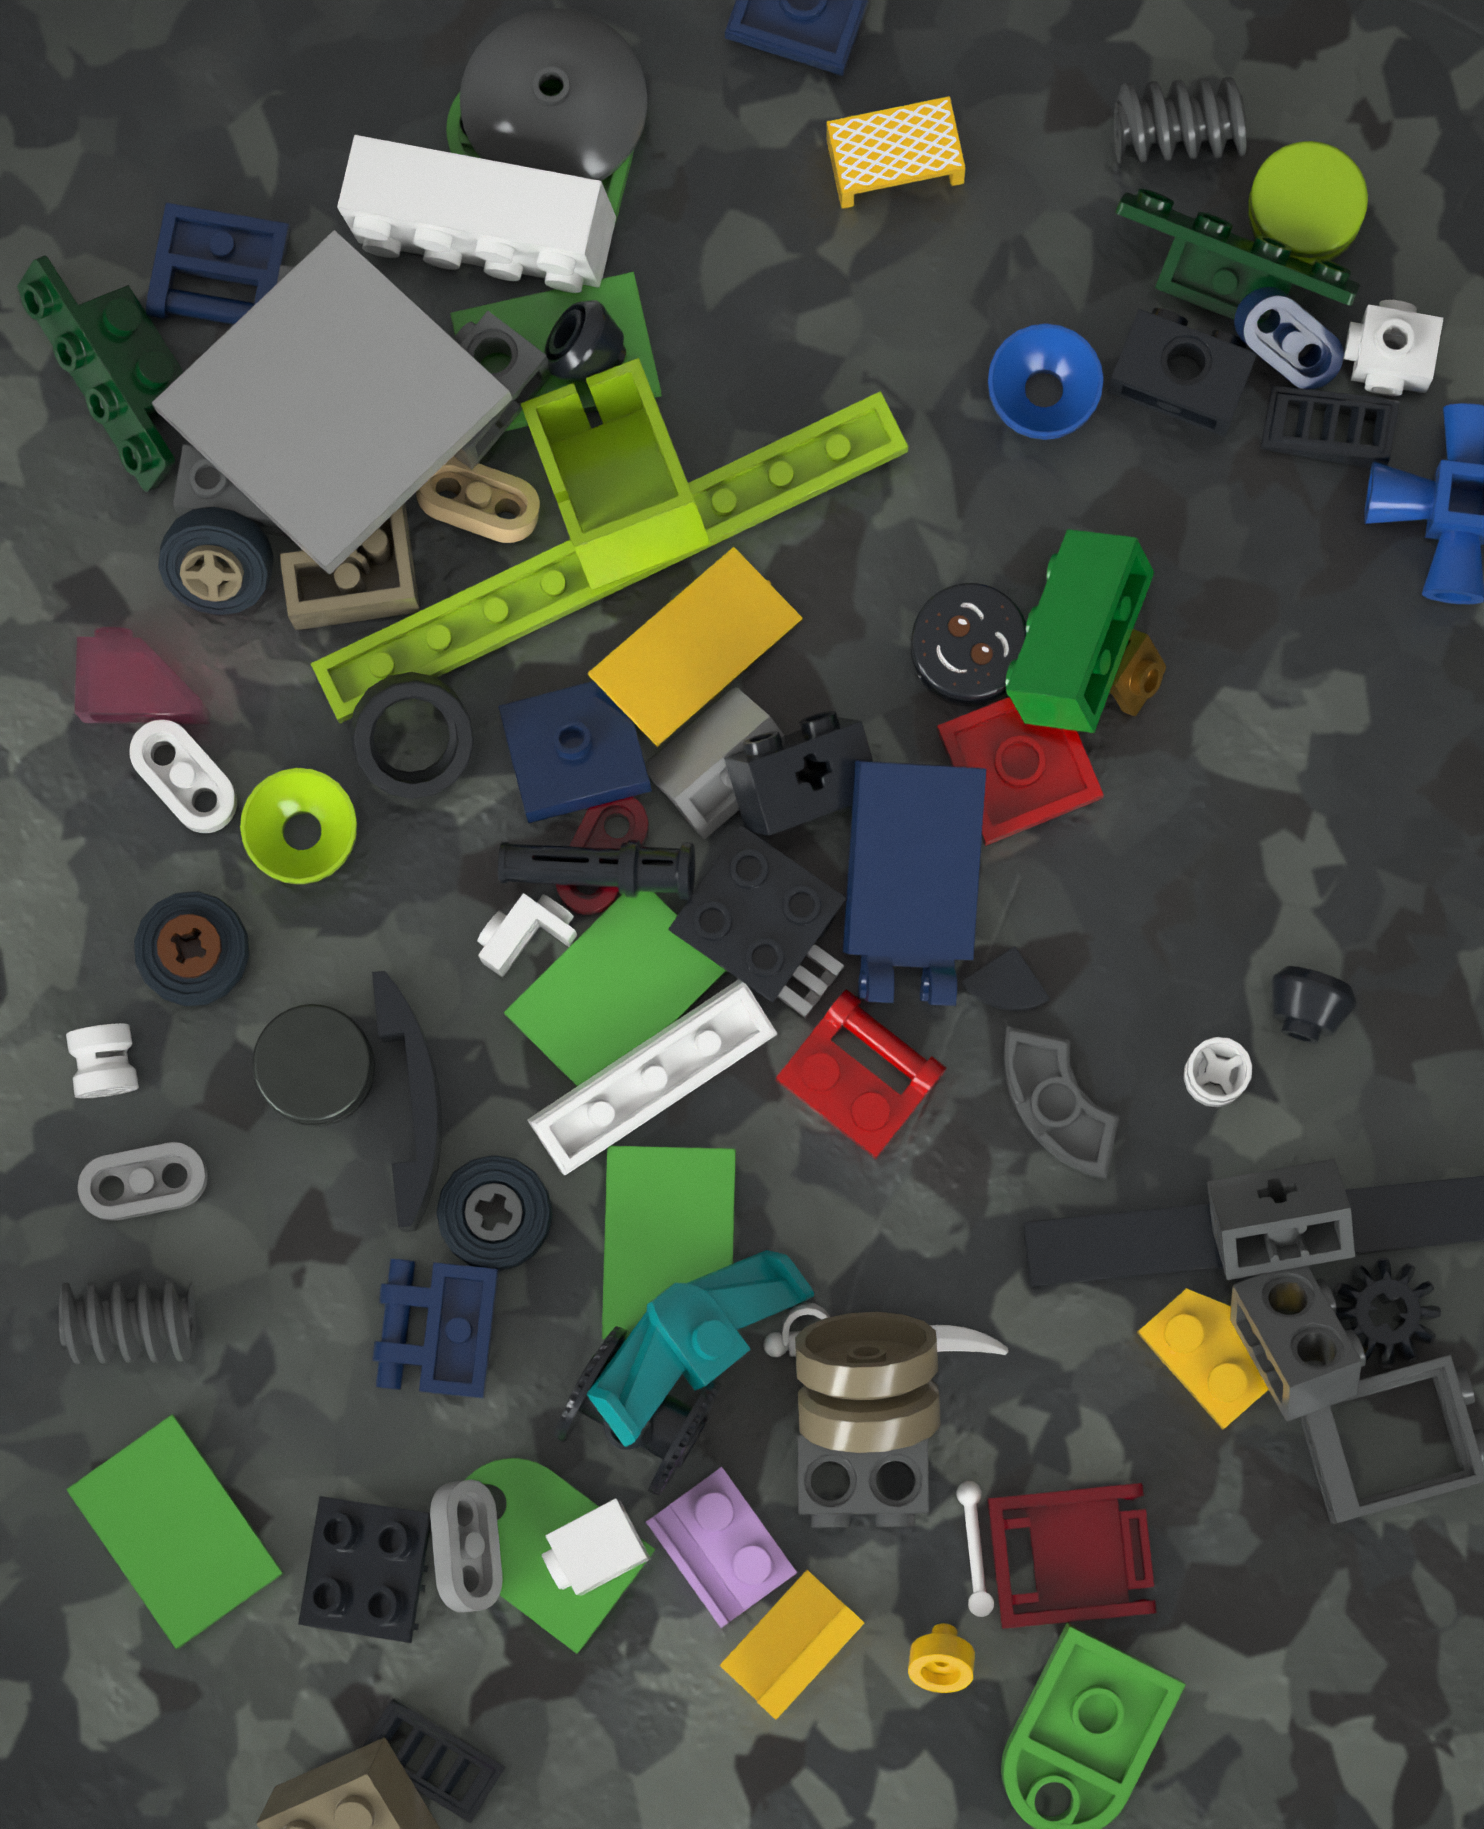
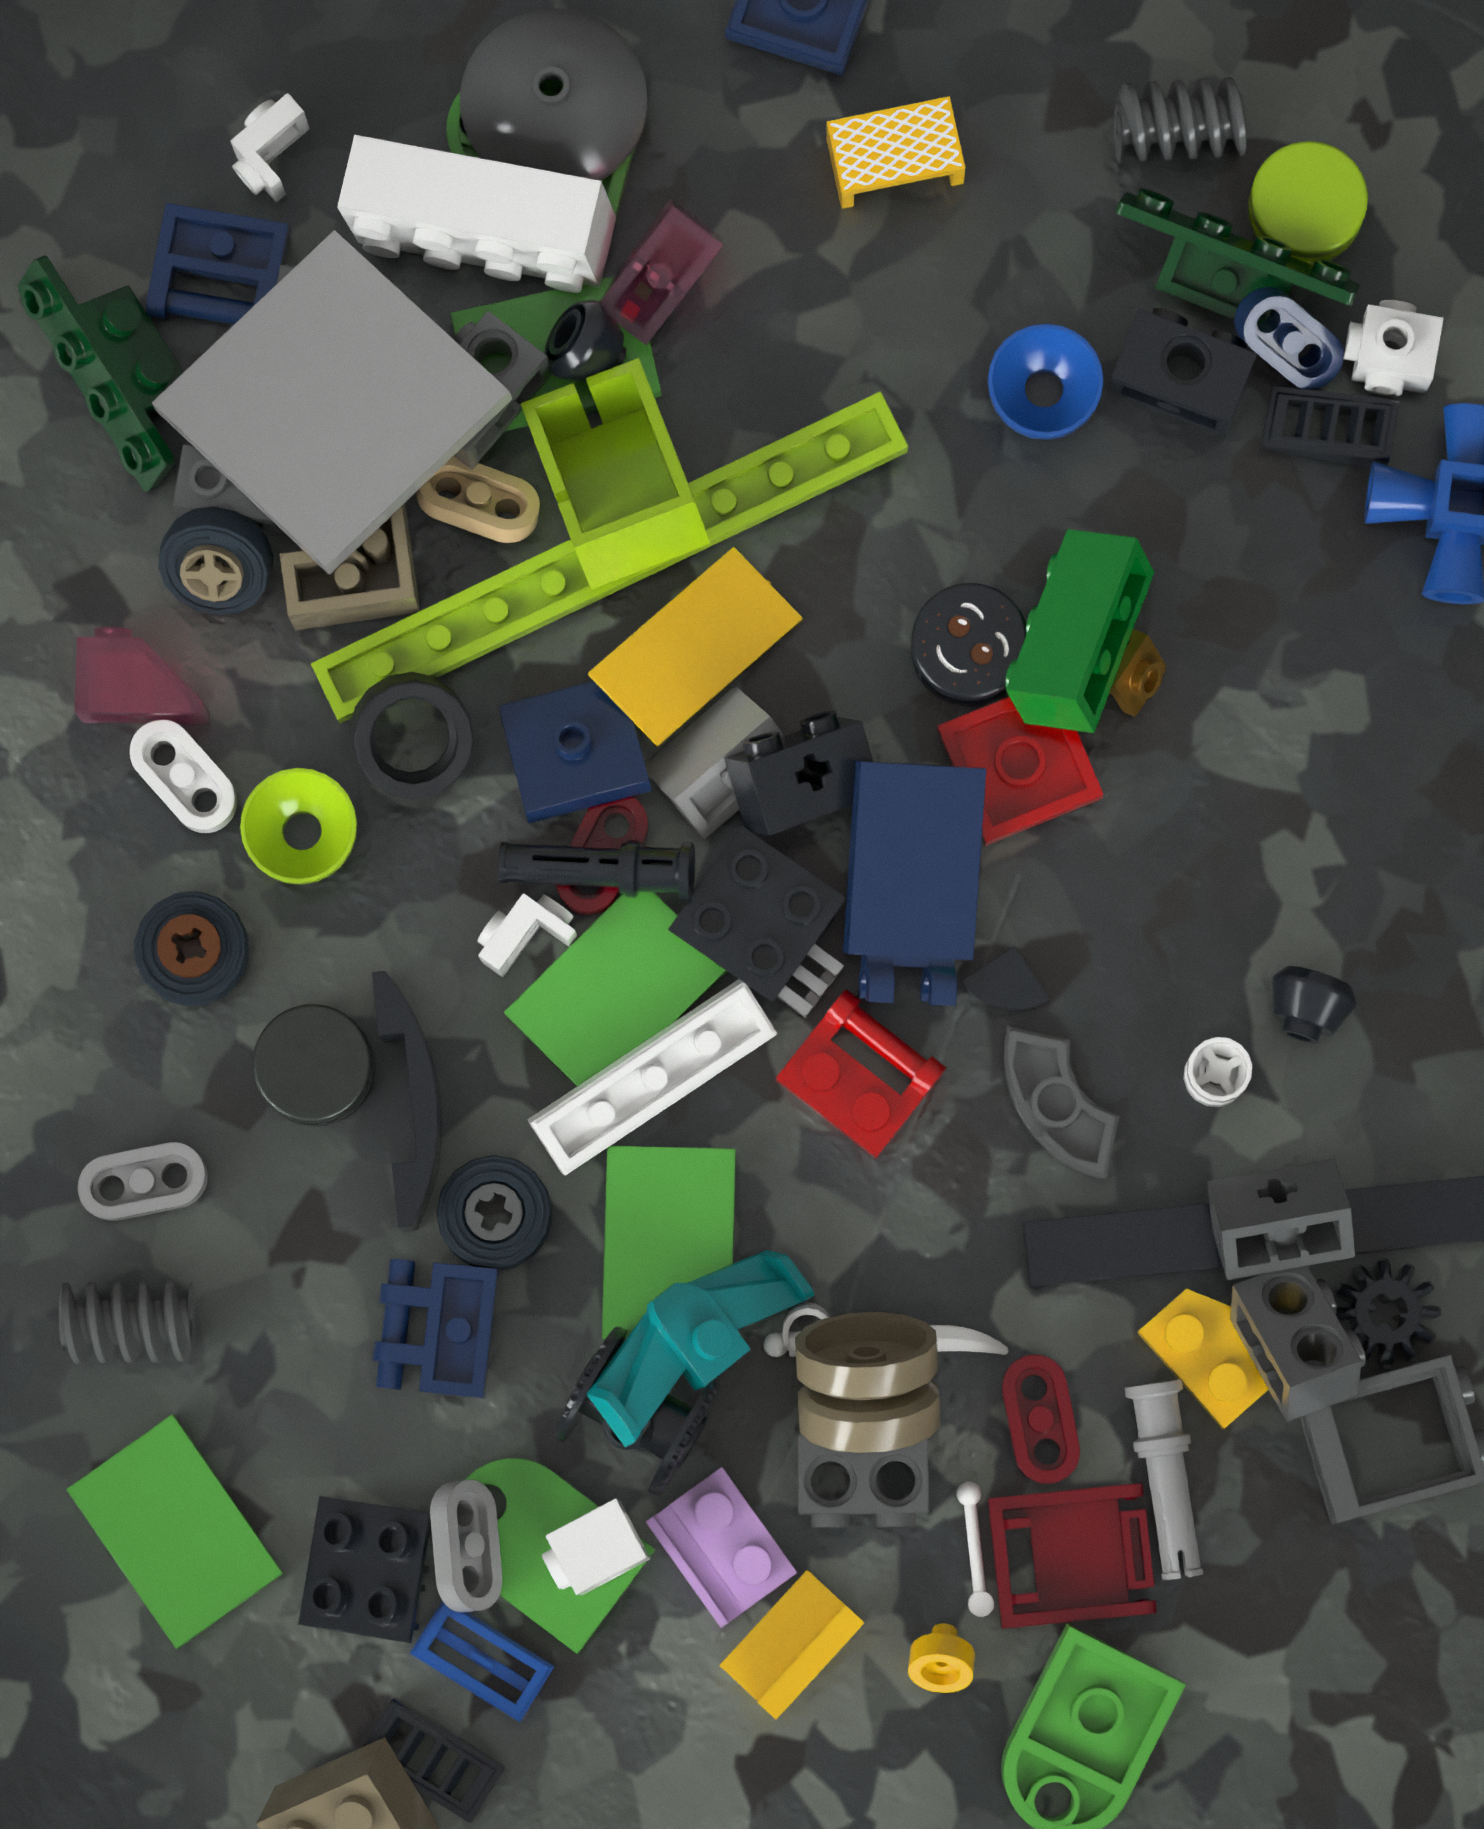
(102, 1060): white wheel -> none
(267, 134): none -> white bracket
(529, 1689): none -> blue tile
(660, 271): none -> clear pink slope
(1040, 1419): none -> dark red plate
(1162, 1445): none -> light grey pin

